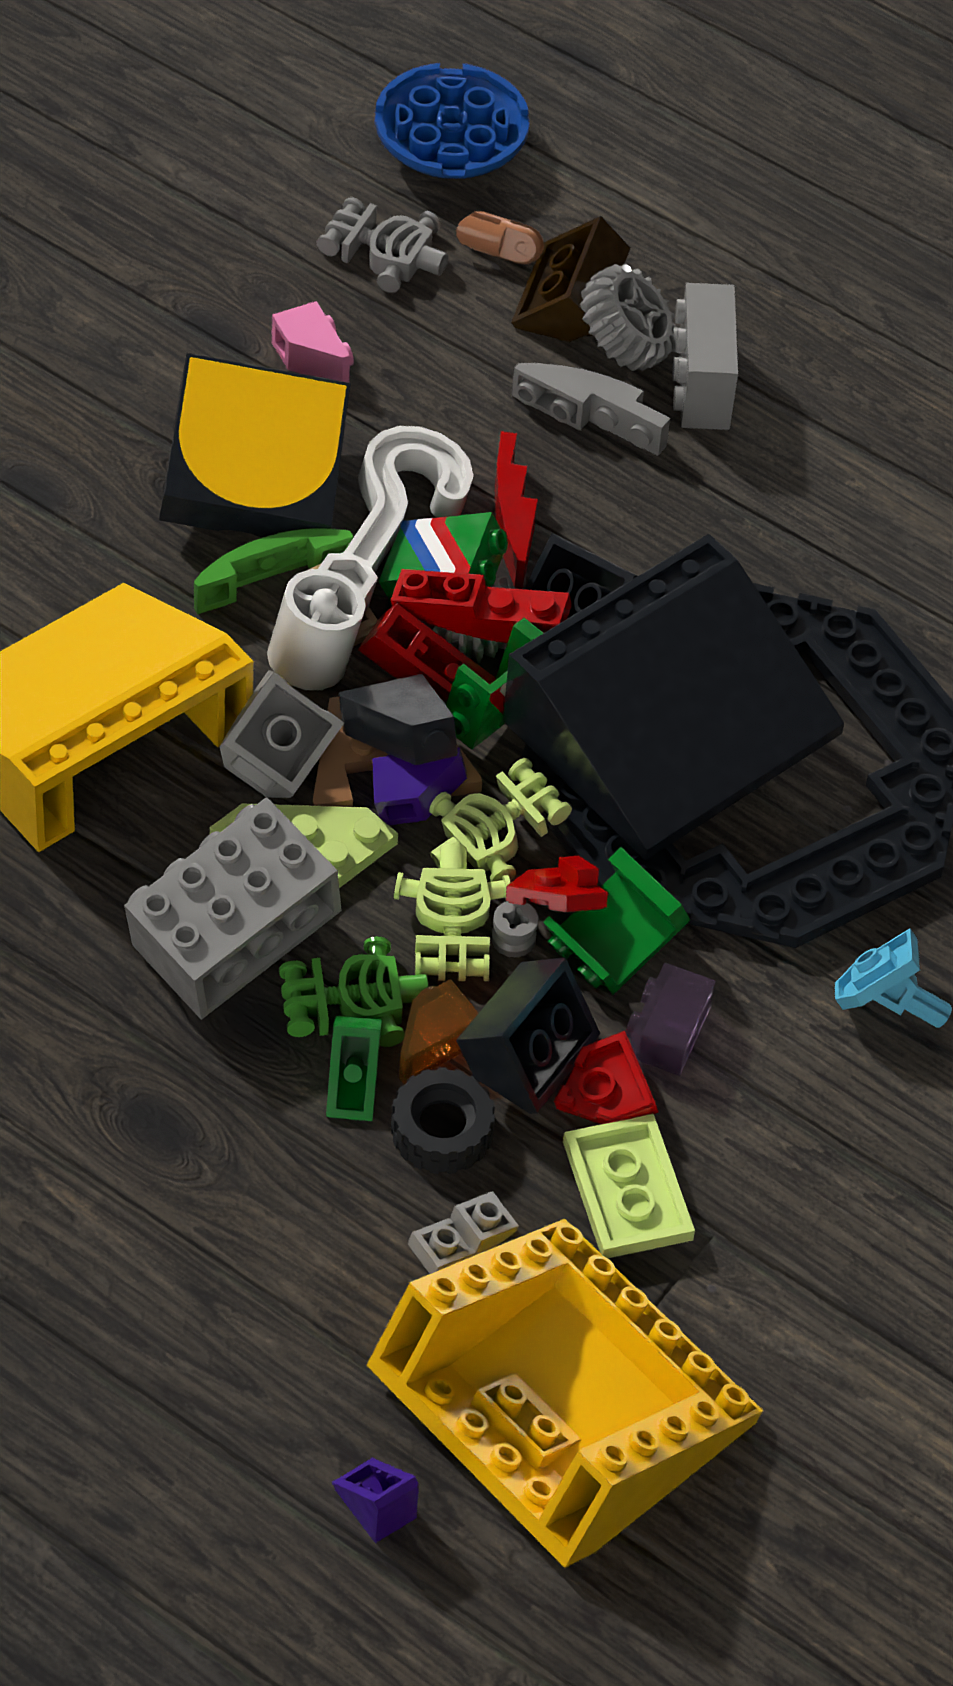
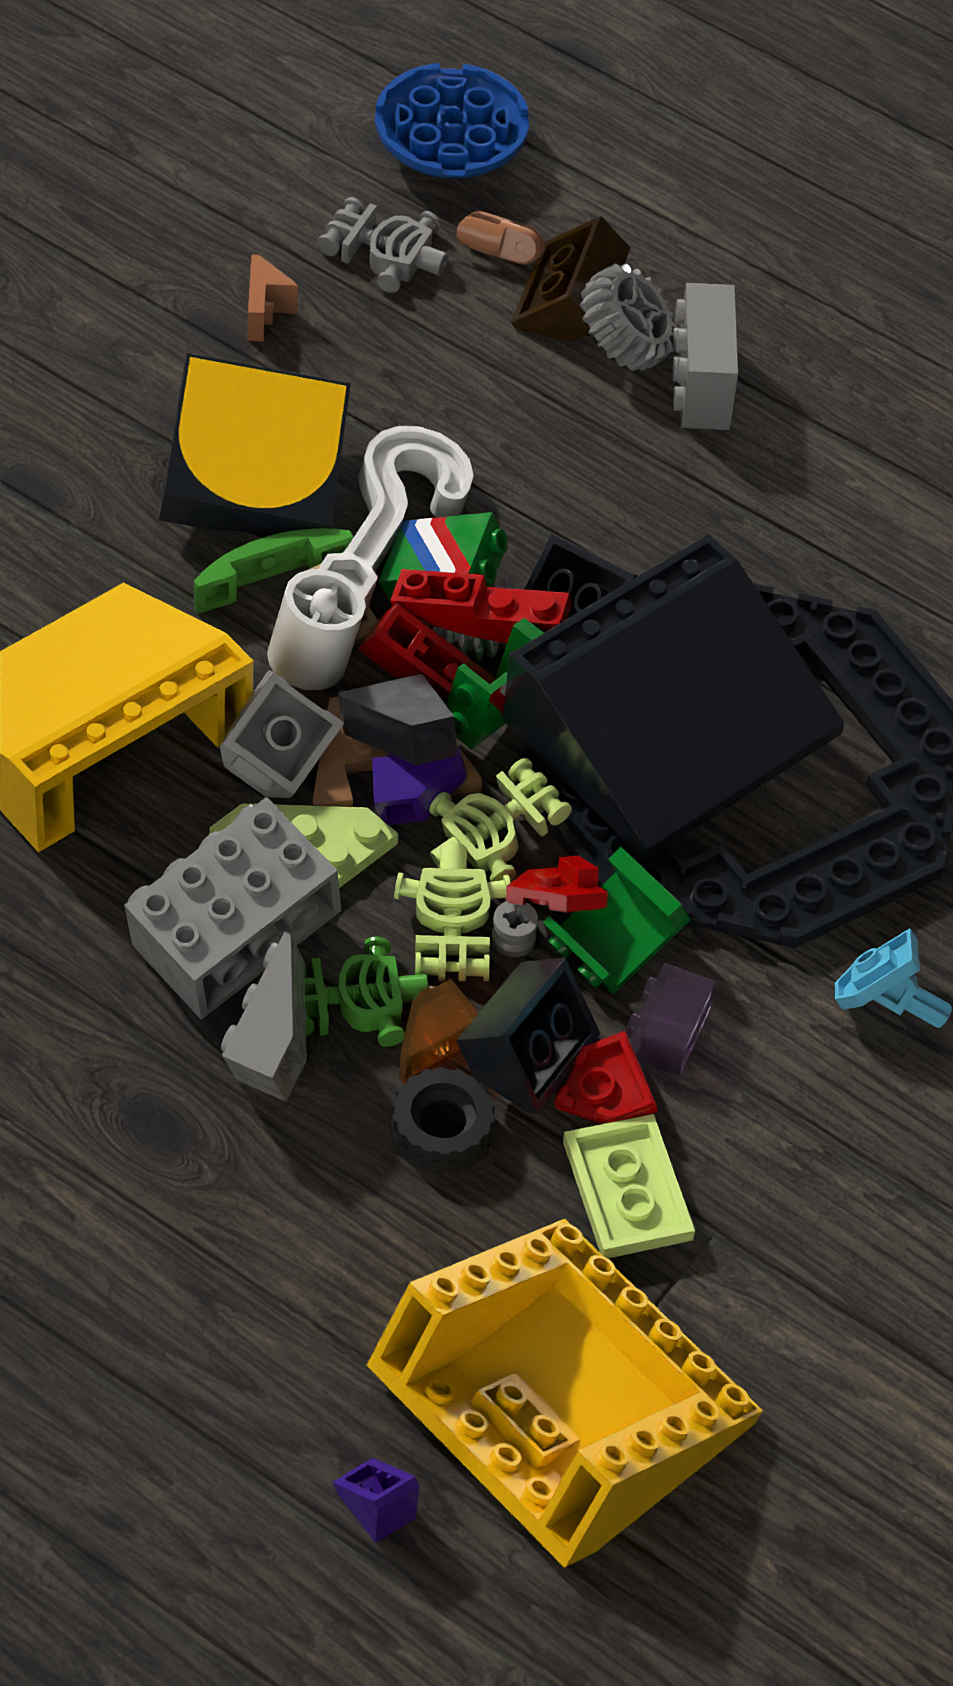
(268, 294): none -> nougat slope
(270, 1038): none -> light grey slope
(310, 343): bright pink slope -> none
(353, 1068): green slope -> none
(468, 1232): light grey slope -> none
(513, 510): red slope -> none
(585, 396): light grey slope -> none

